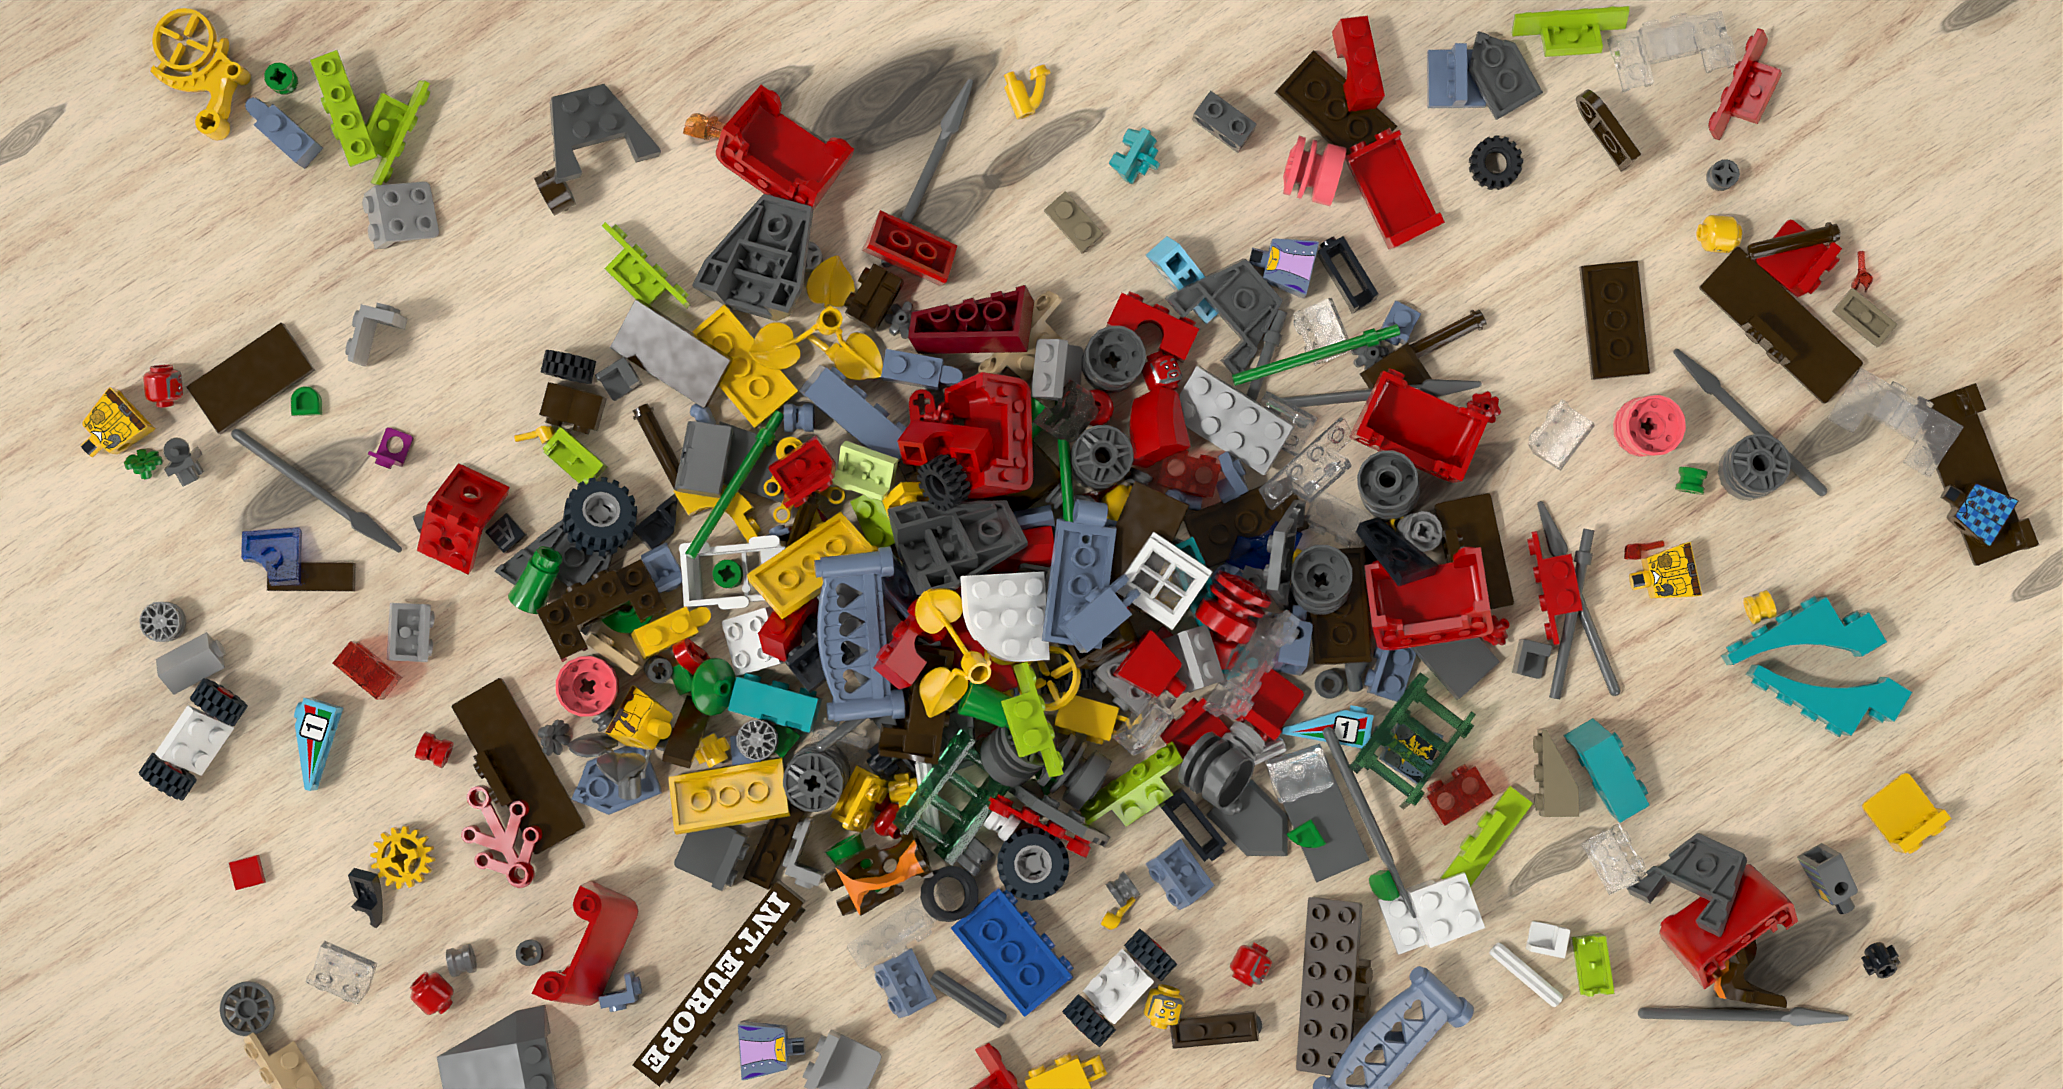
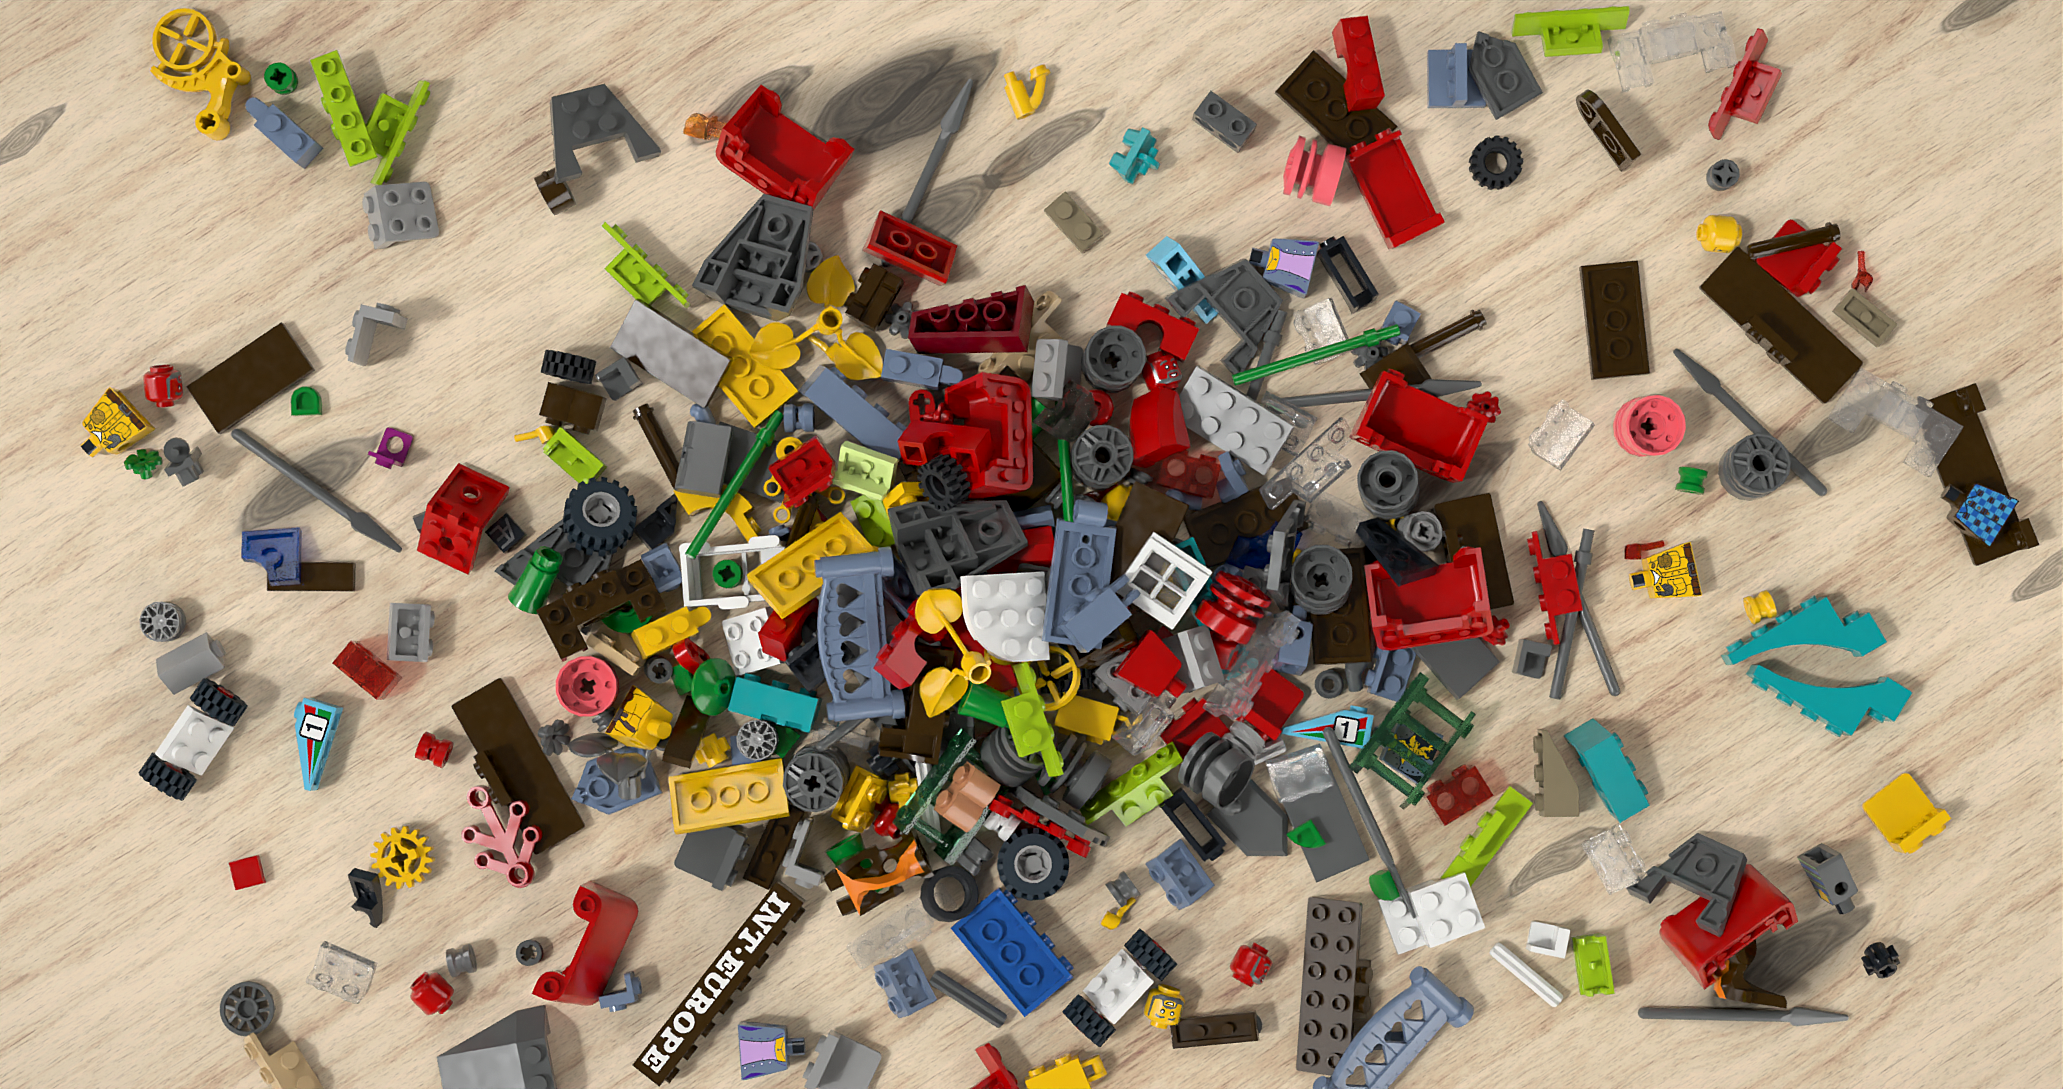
(966, 796): none -> nougat brick

